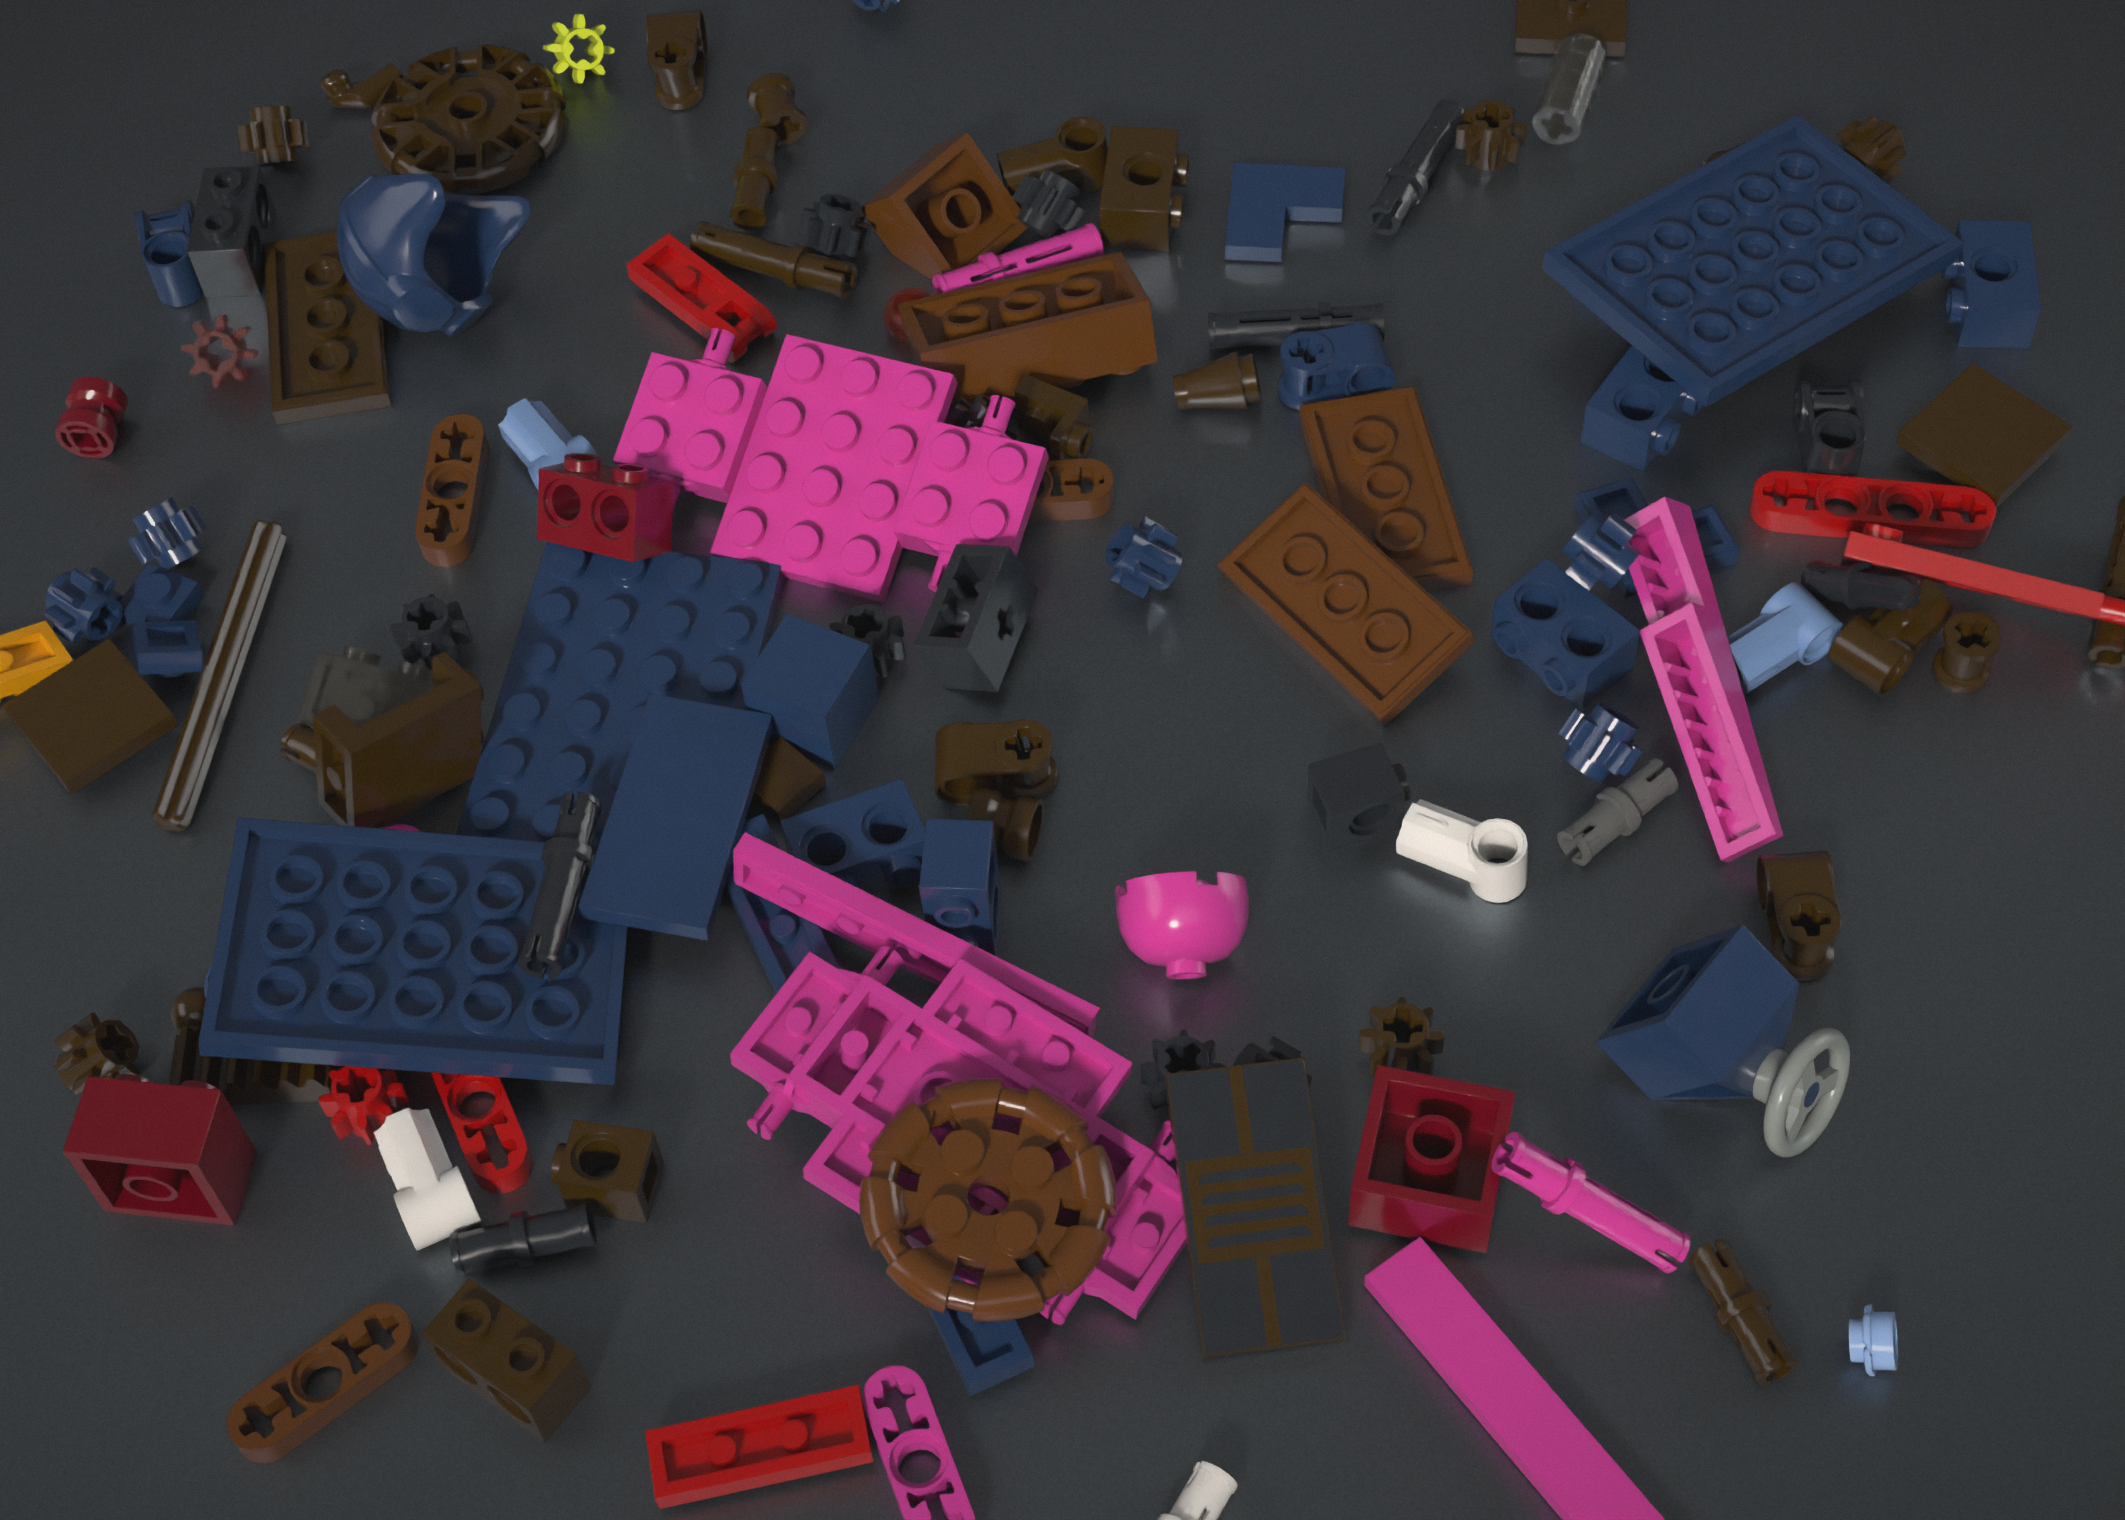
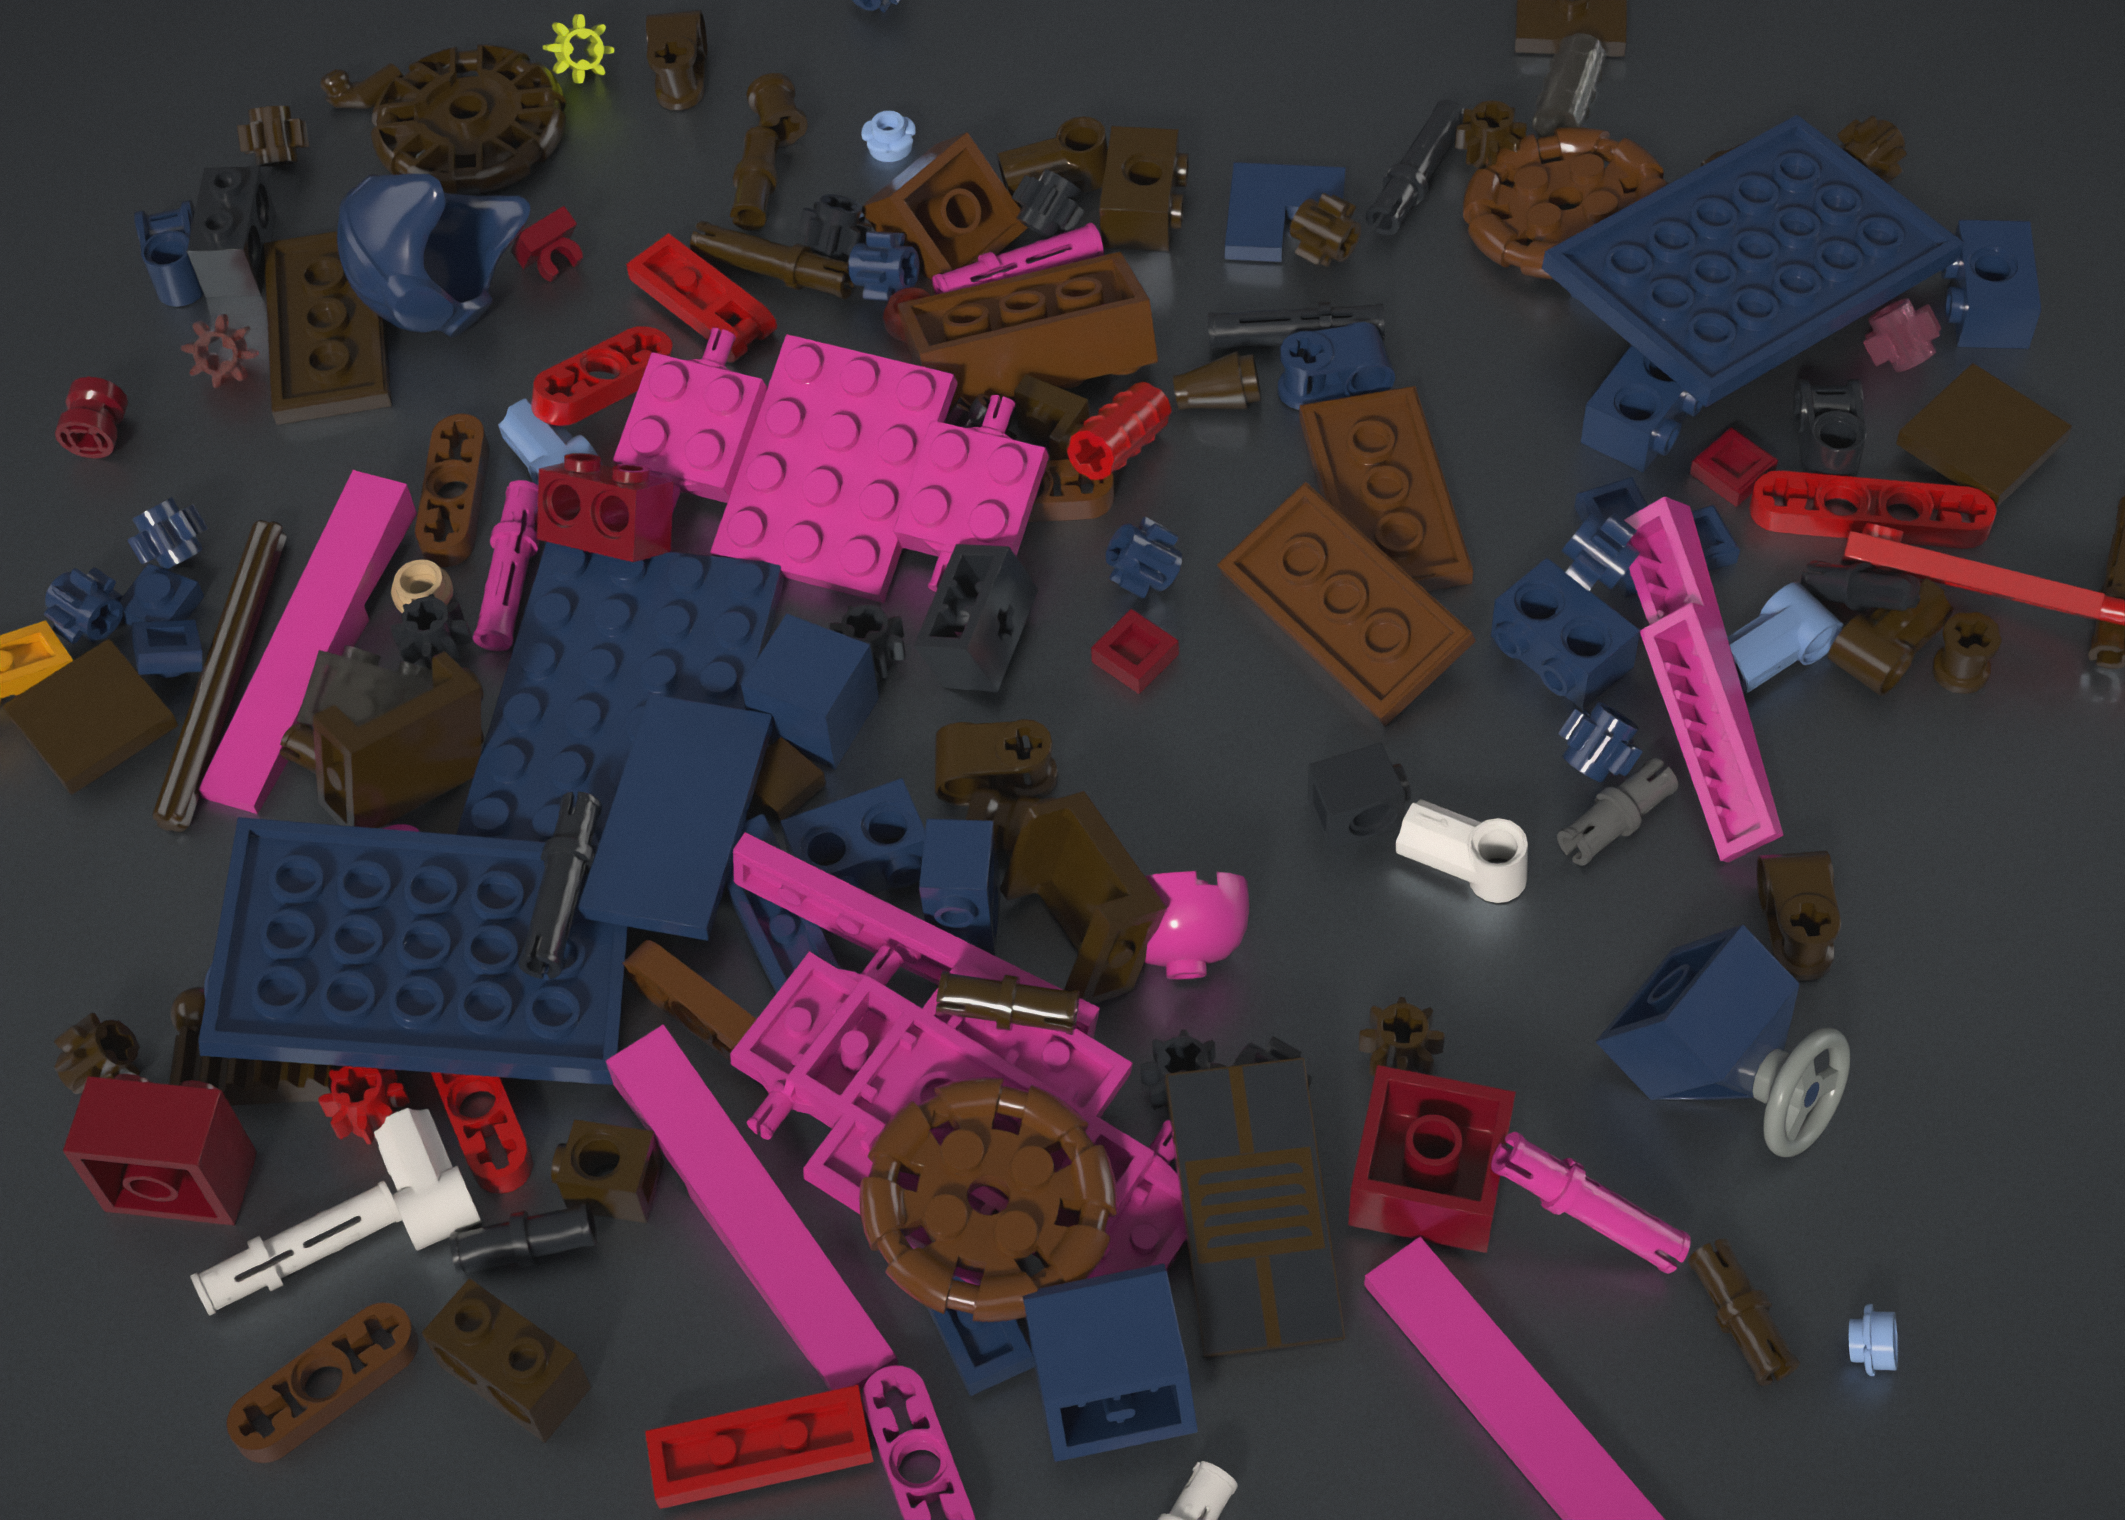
(218, 1284): none -> white pin
(322, 616): none -> dark pink slope
(419, 577): none -> tan plate
(513, 545): none -> dark pink pin
(547, 238): none -> dark red tile
(571, 394): none -> red beam
(687, 997): none -> reddish brown beam
(749, 1211): none -> dark pink slope
(883, 265): none -> dark blue gear
(889, 136): none -> light blue plate
(1007, 1002): none -> dark brown pin
(1091, 890): none -> dark brown panel
(1110, 1362): none -> dark blue slope
(1119, 431): none -> red axle
(1135, 651): none -> dark red tile
(1325, 229): none -> dark brown gear
(1506, 216): none -> reddish brown plate
(1732, 466): none -> dark red tile
(1902, 335): none -> clear pink gear

